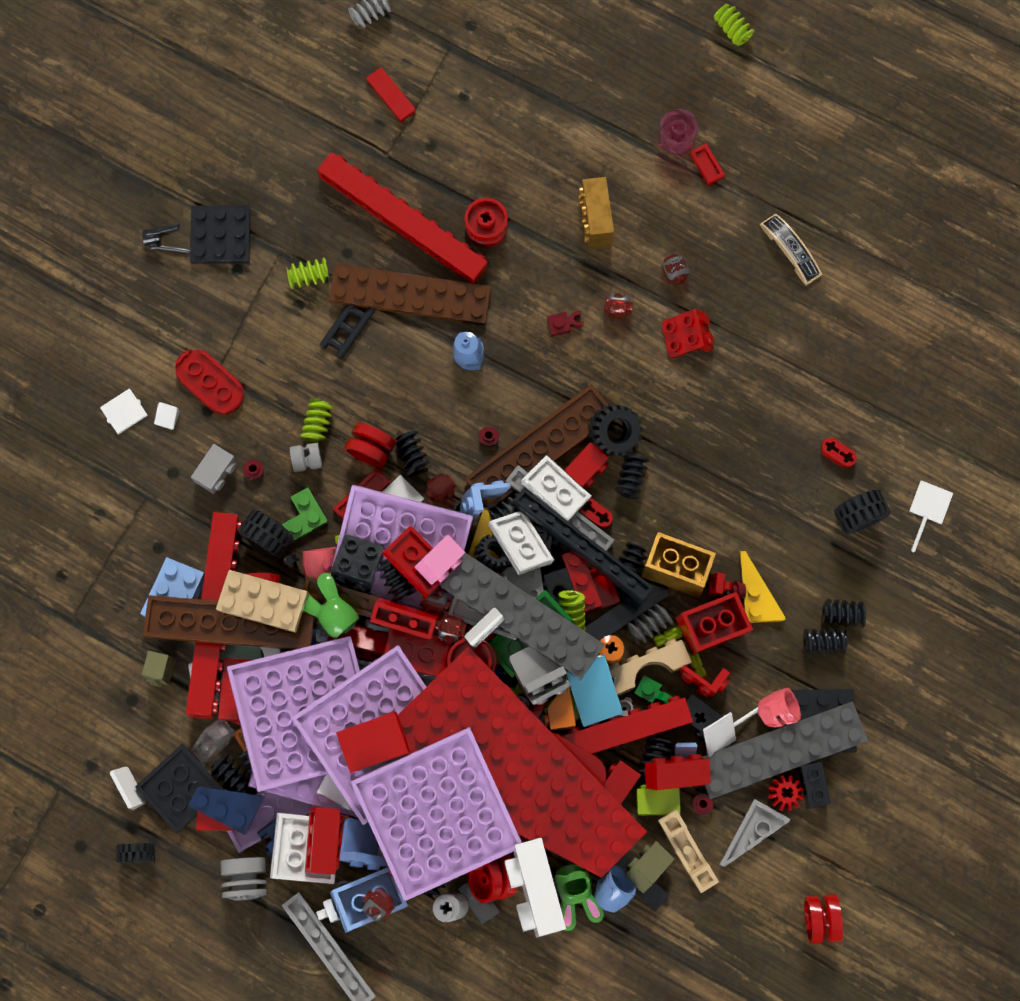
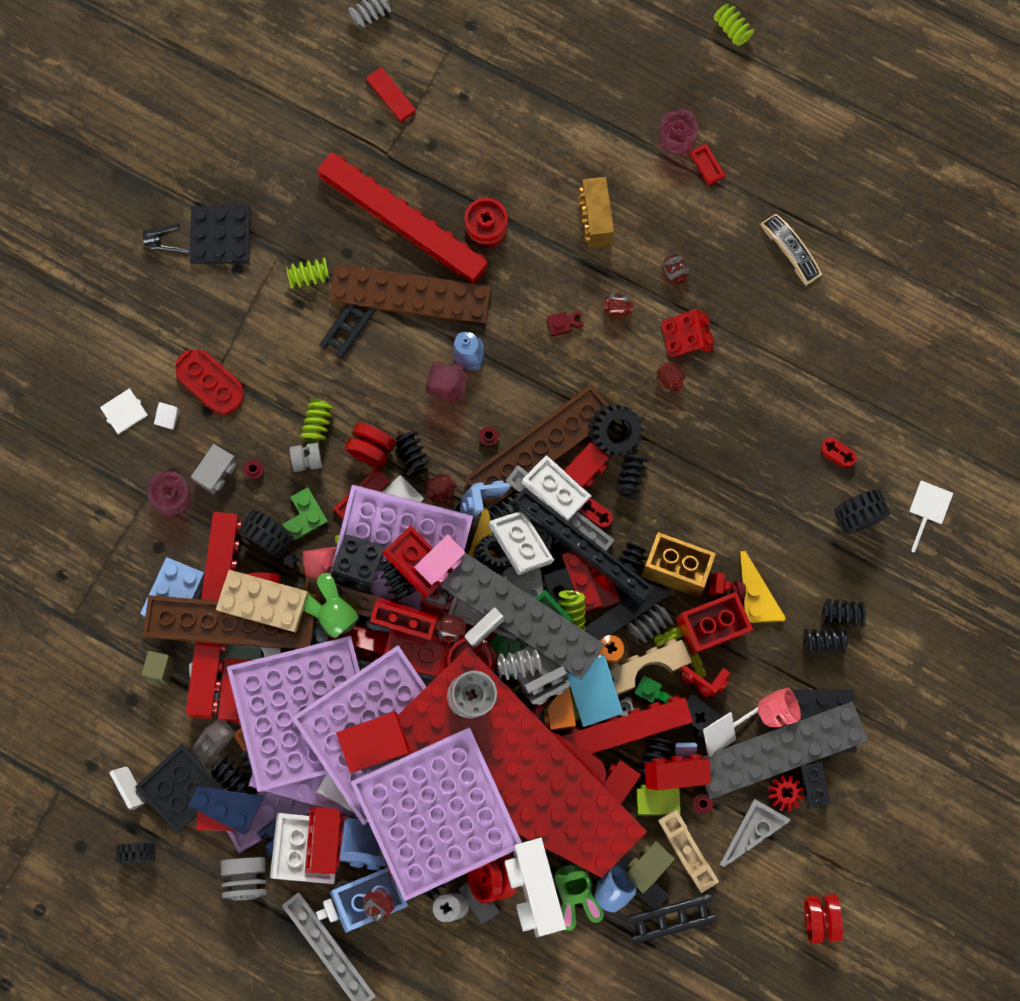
(173, 482): none -> clear pink brick
(447, 382): none -> clear pink brick
(482, 689): none -> light grey wheel
(519, 664): none -> light grey piece
(670, 377): none -> clear red head
(678, 907): none -> black bar

